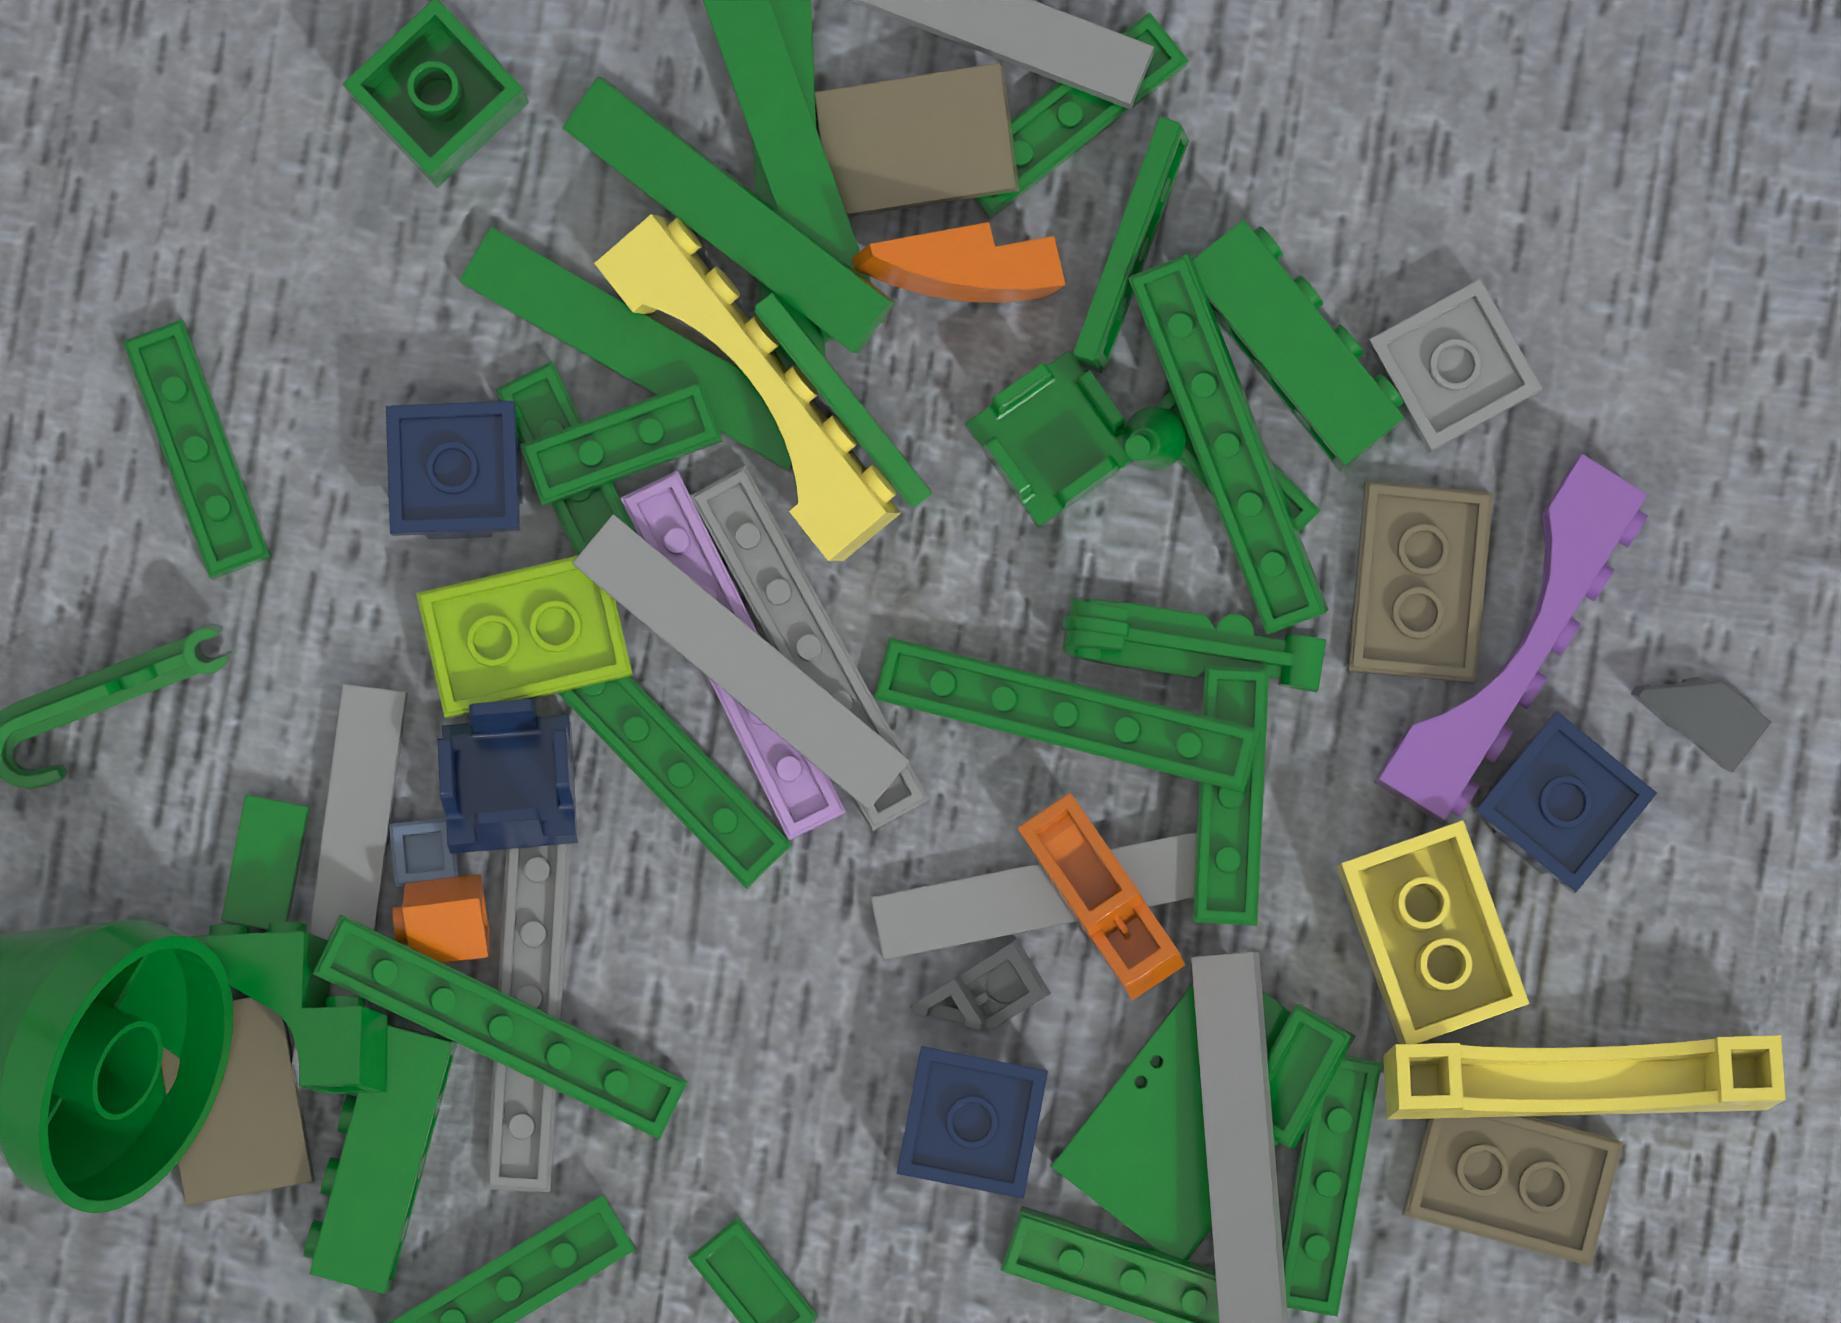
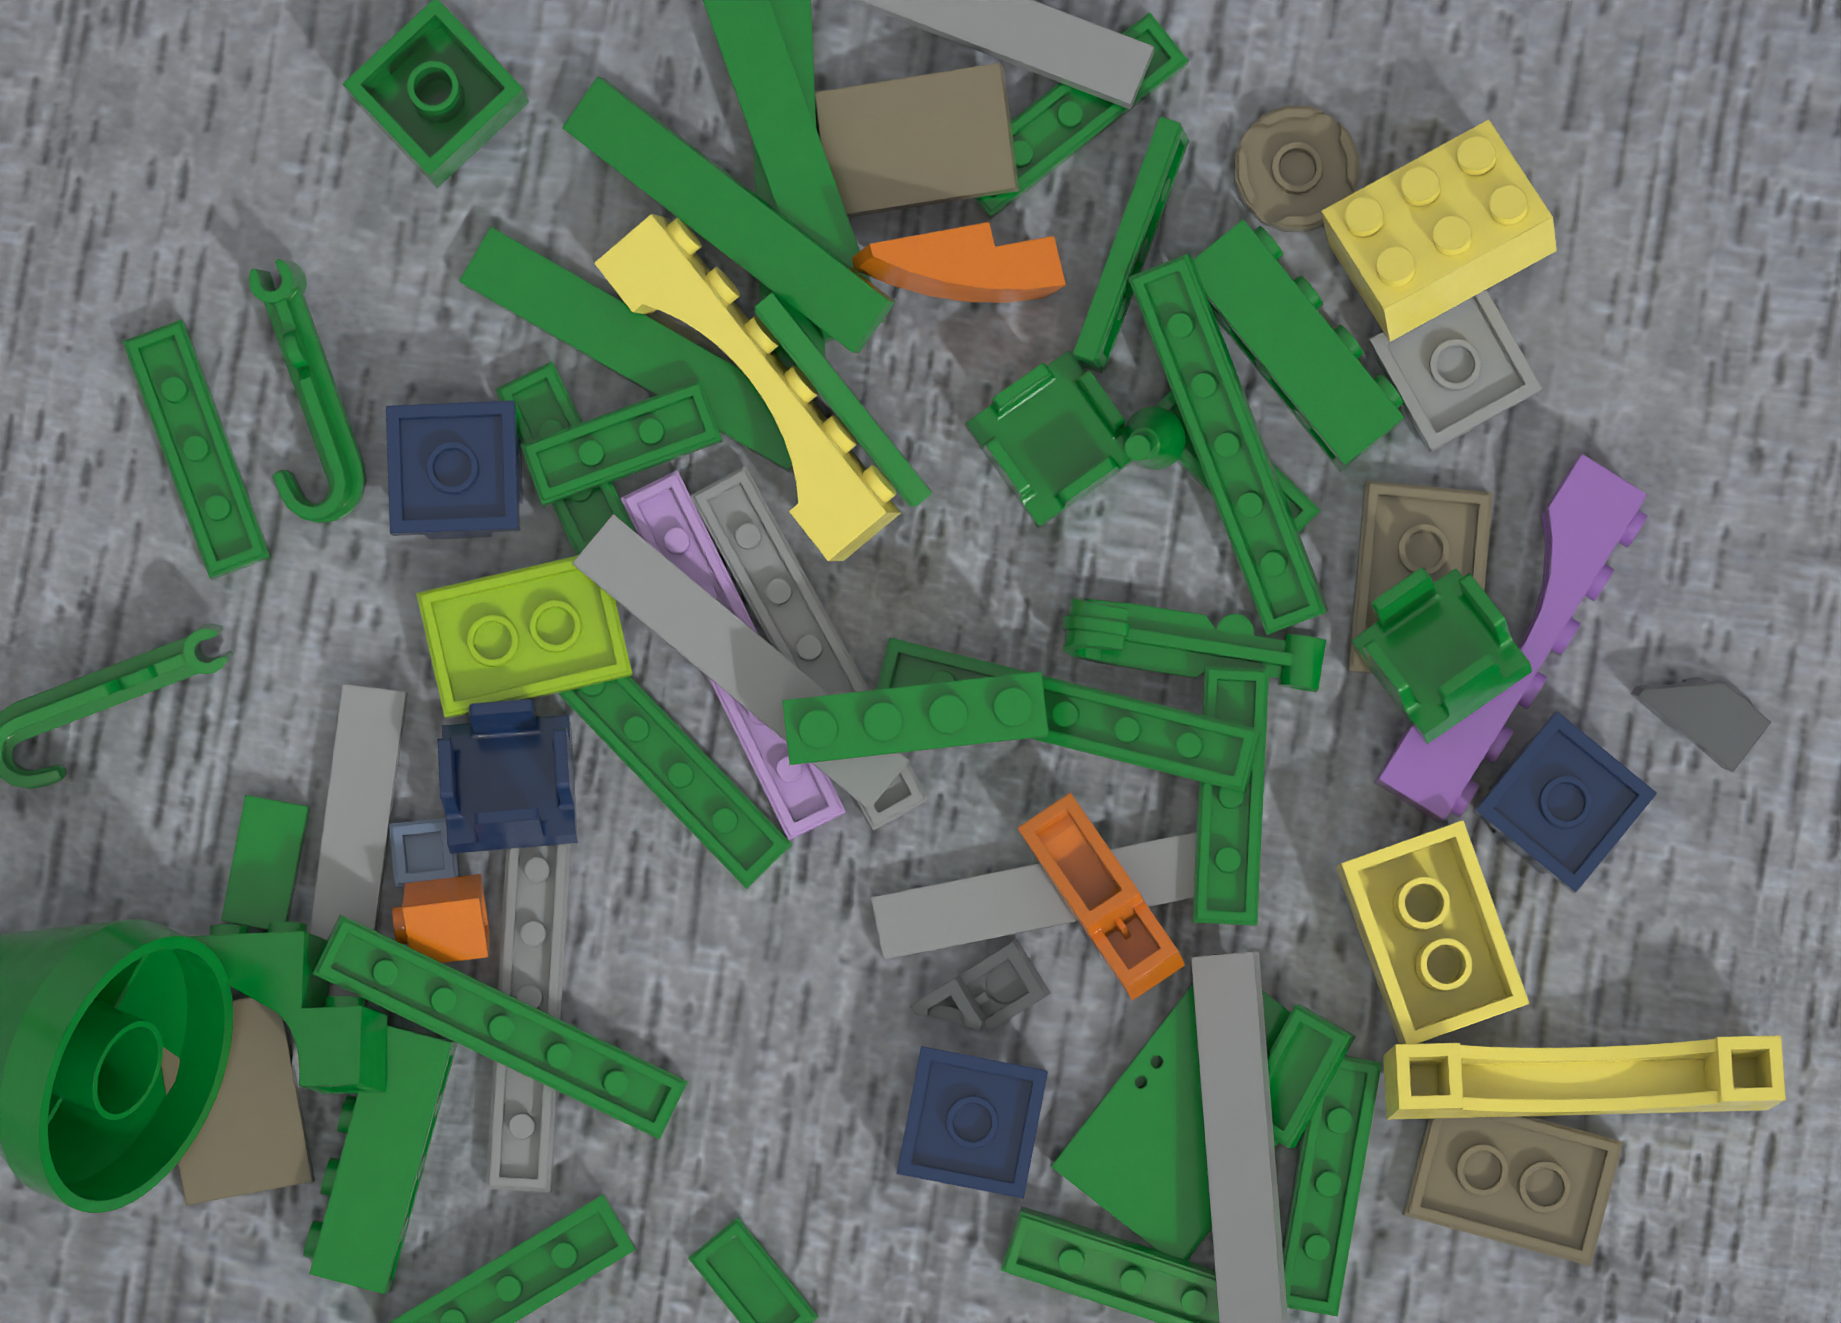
(316, 395): none -> green piece
(915, 718): none -> green brick
(1295, 167): none -> dark tan tile
(1439, 230): none -> light yellow brick
(1440, 650): none -> green panel

